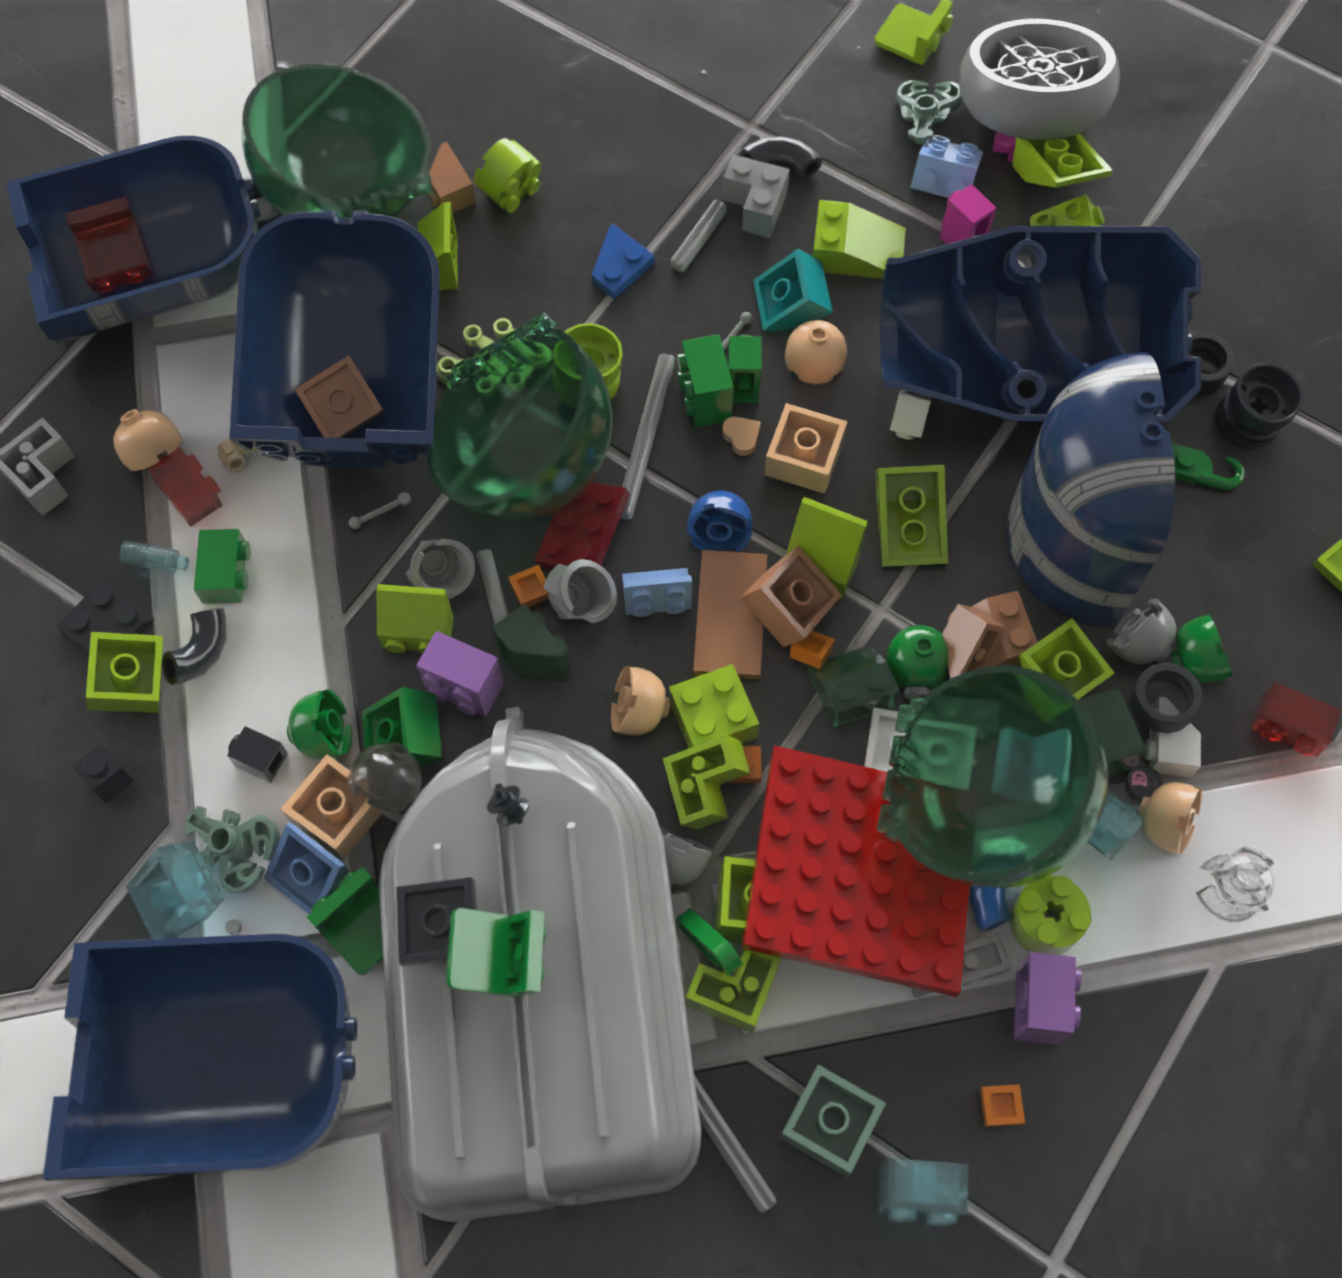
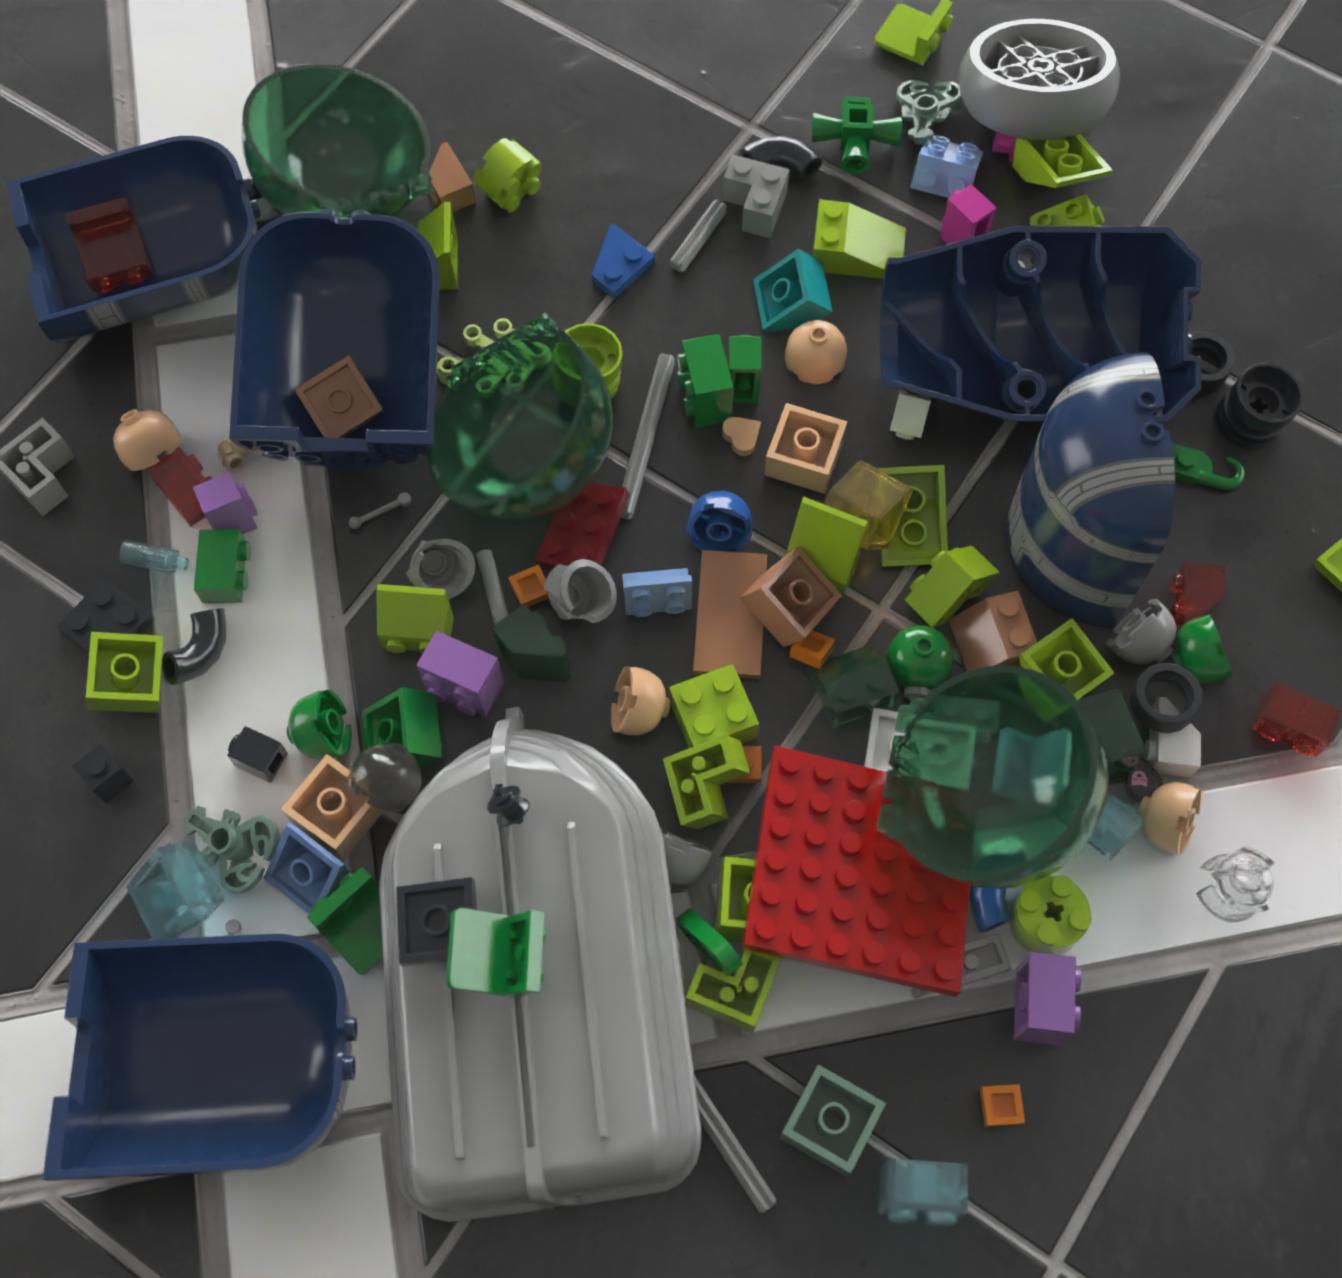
(226, 503): none -> medium lavender brick
(745, 318): light grey hinge -> none
(856, 132): none -> green brick
(874, 498): none -> clear yellow slope
(949, 583): none -> lime brick
(970, 639): nougat slope -> none
(1197, 591): none -> clear red slope

